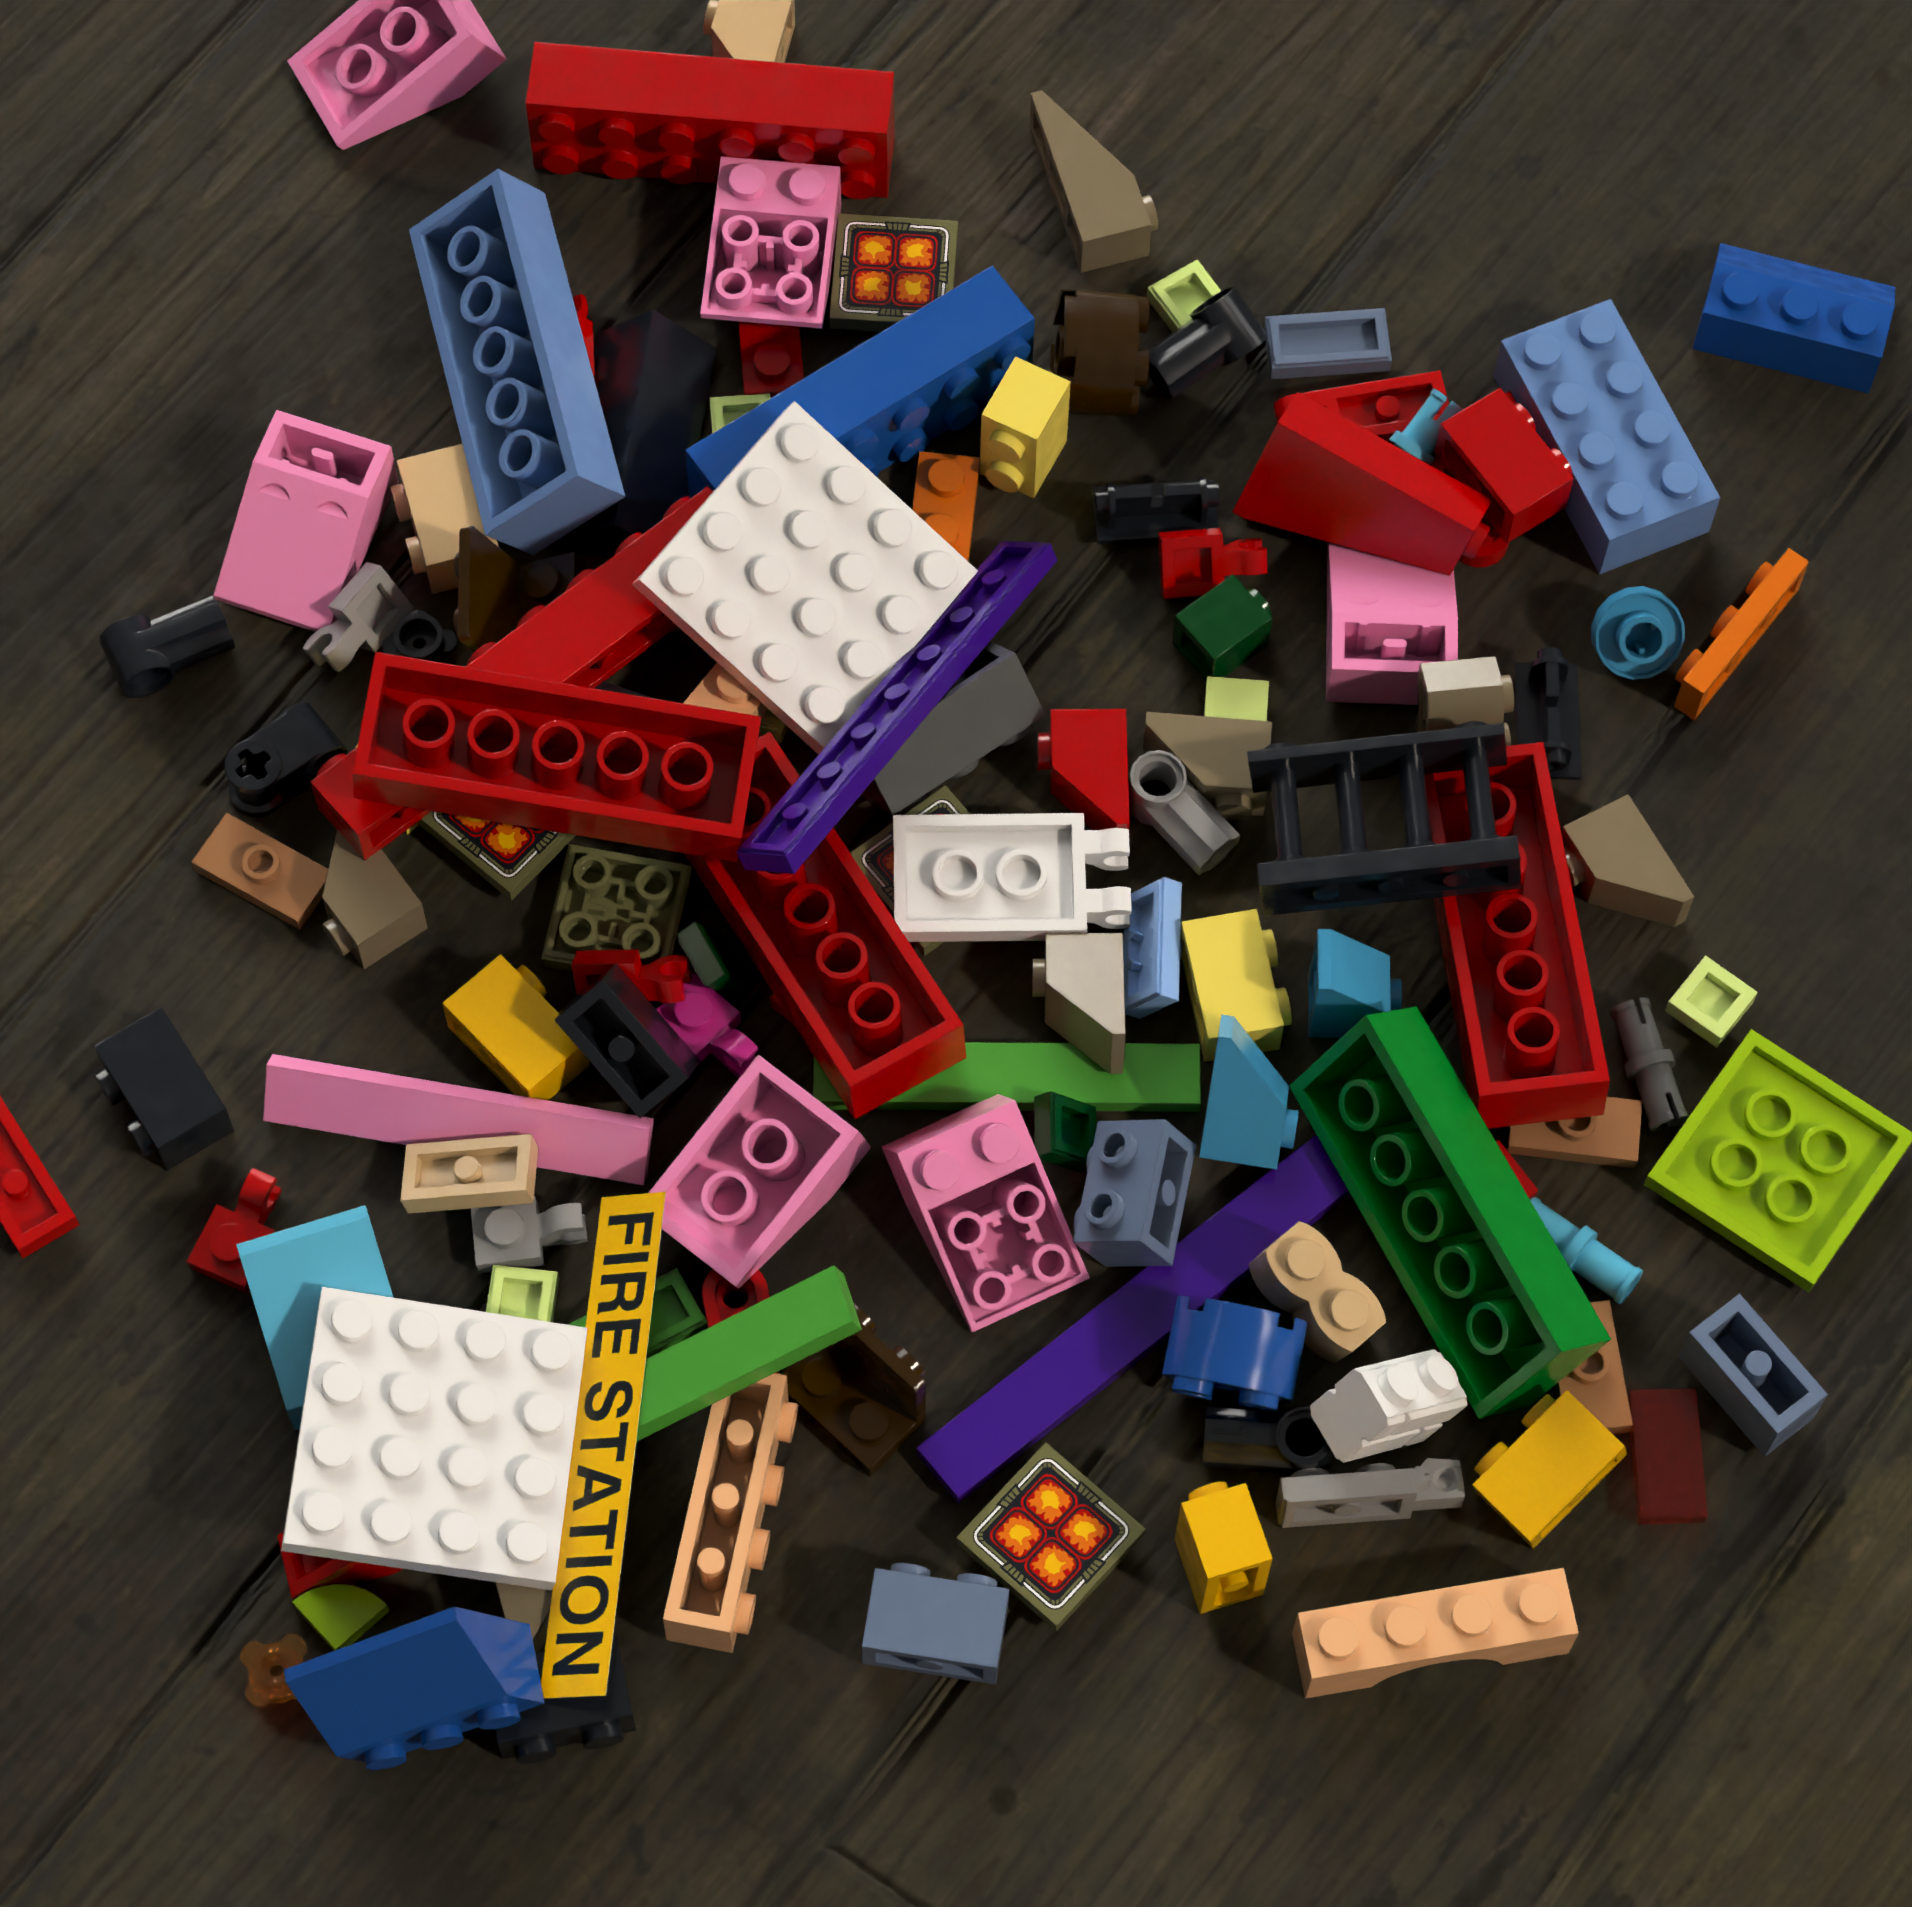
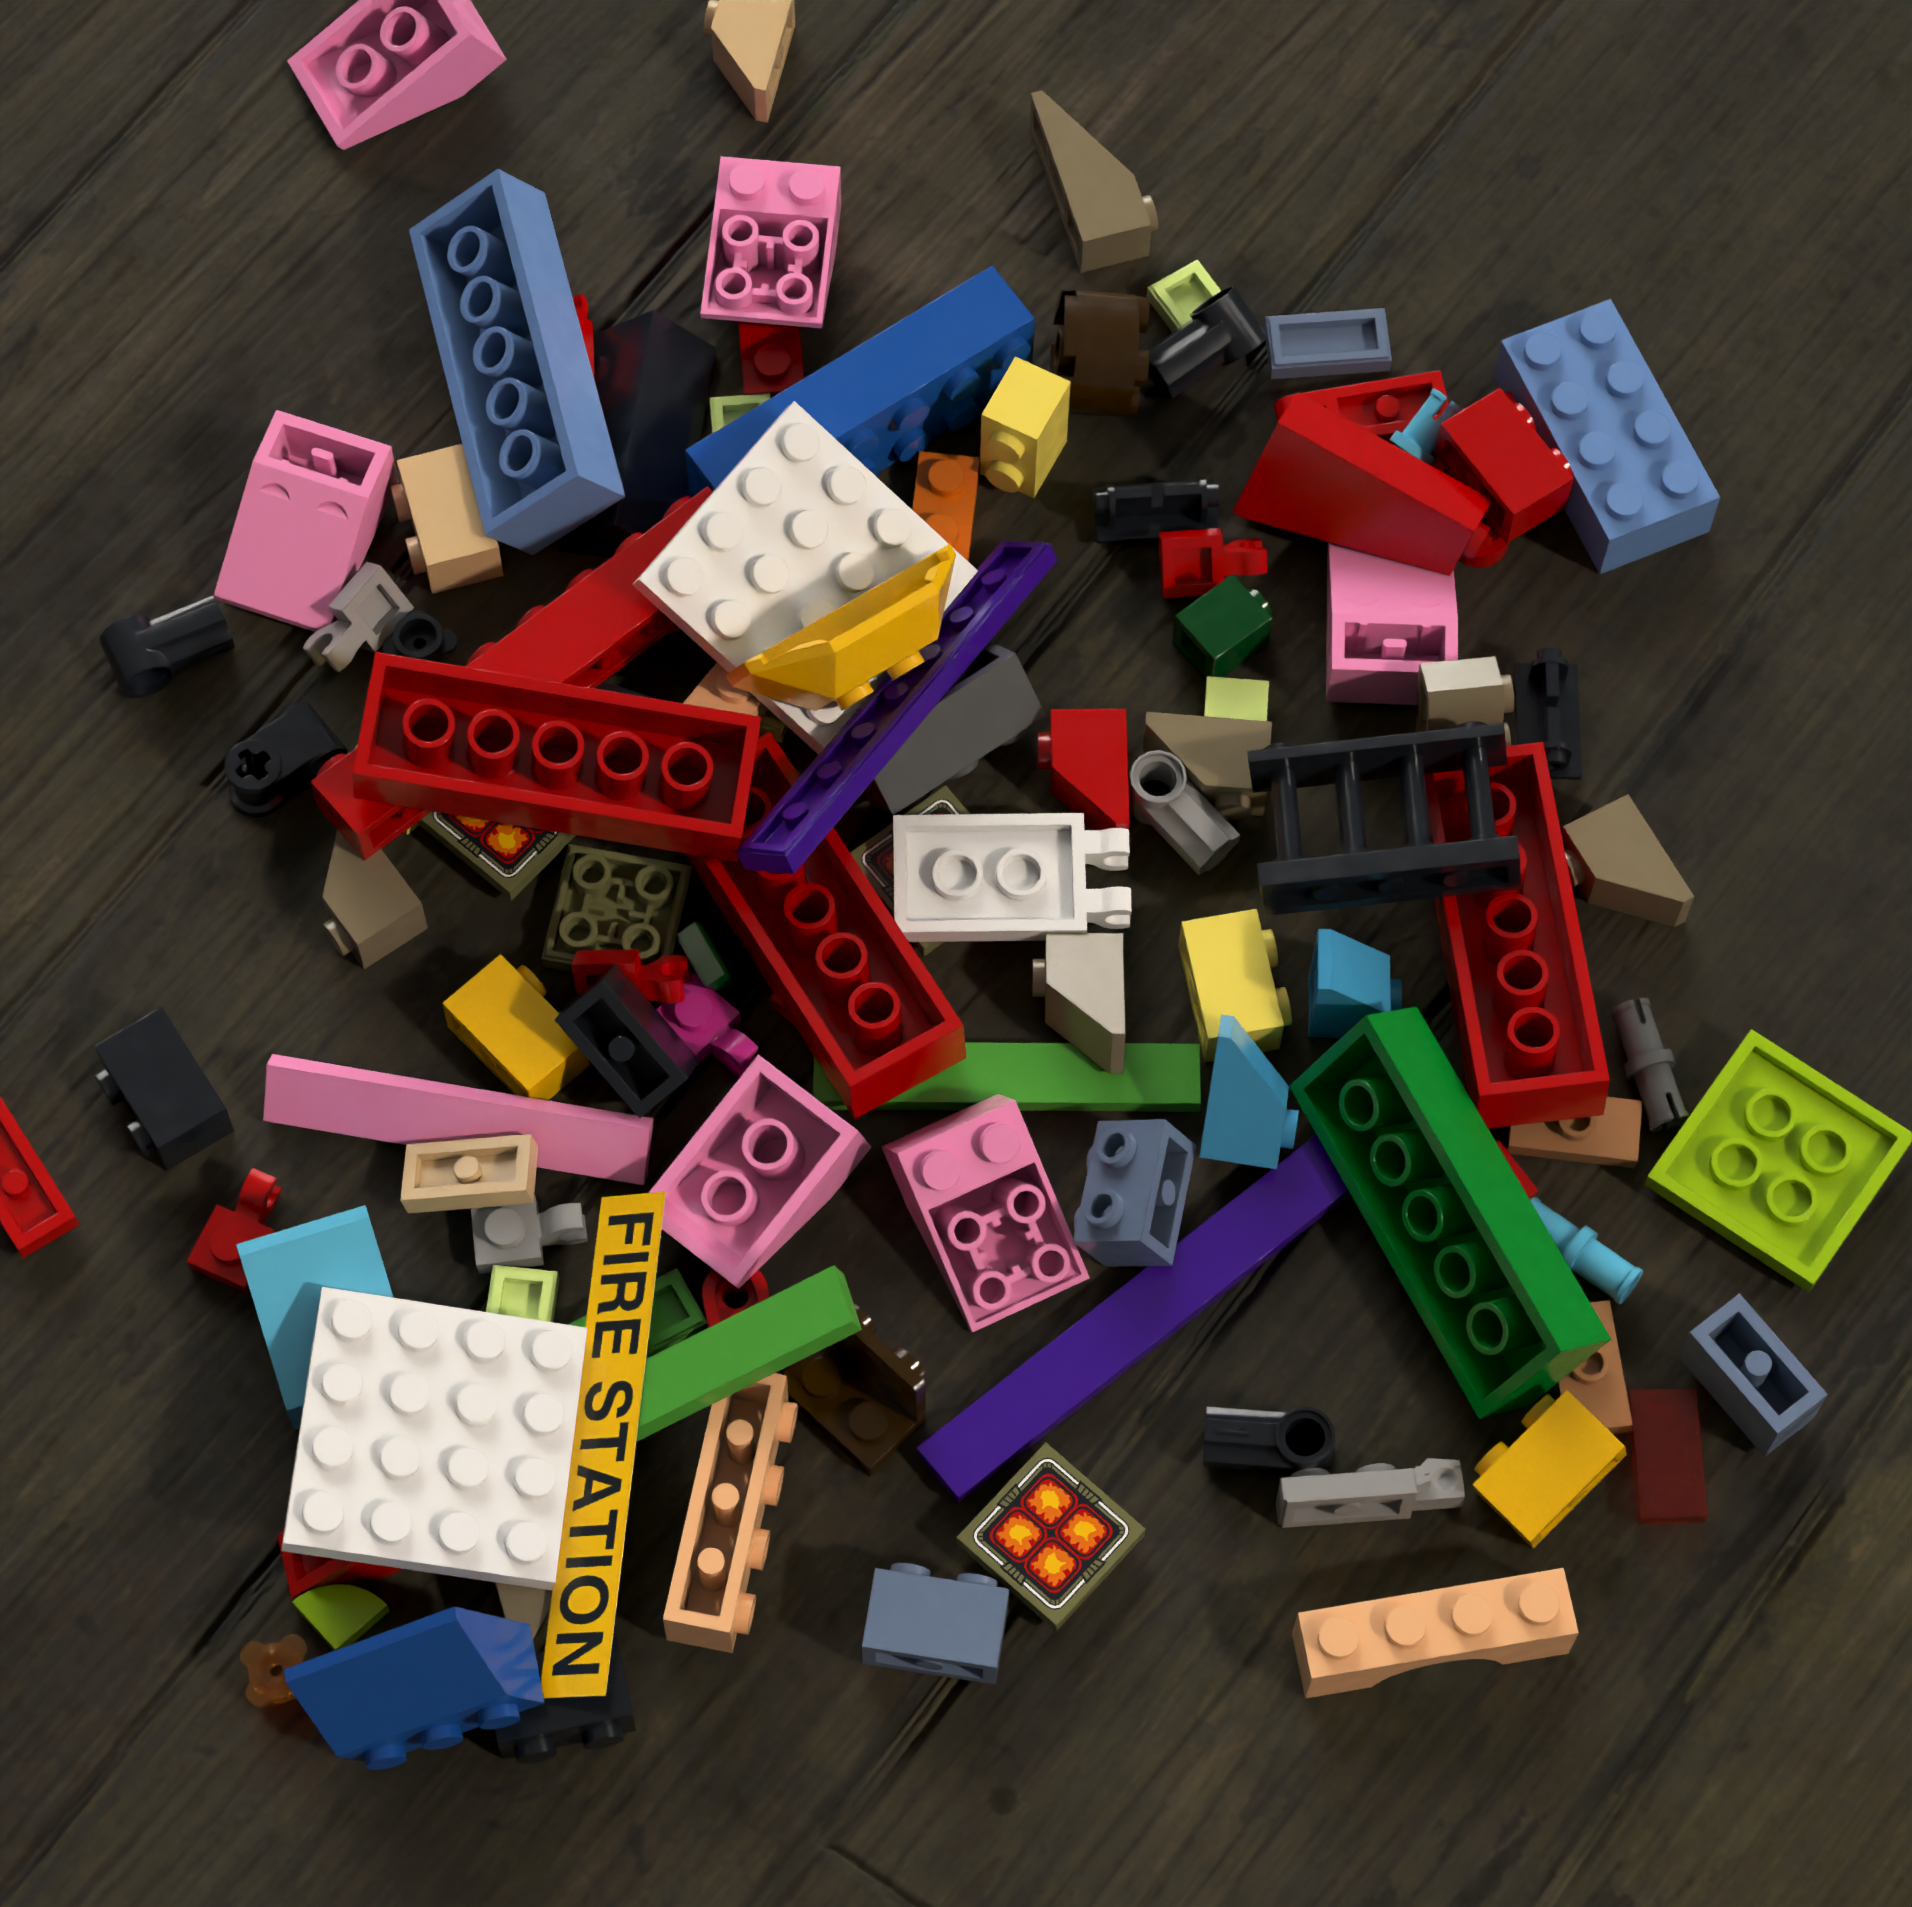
(262, 871): medium nougat plate -> none
(499, 590): dark brown bracket -> none
(682, 112): red brick -> none
(856, 641): none -> yellow wedge
(889, 269): tile -> none
(1064, 1130): dark green tile -> none
(1153, 948): light blue plate -> none
(1222, 1546): yellow brick -> none
(1233, 1351): blue brick -> none
(1307, 1280): tan brick -> none
(1388, 1405): white brick -> none
(1637, 632): dark azure plate -> none
(1711, 1001): yellowish green plate -> none
(1738, 632): orange plate -> none
(1795, 318): blue slope -> none

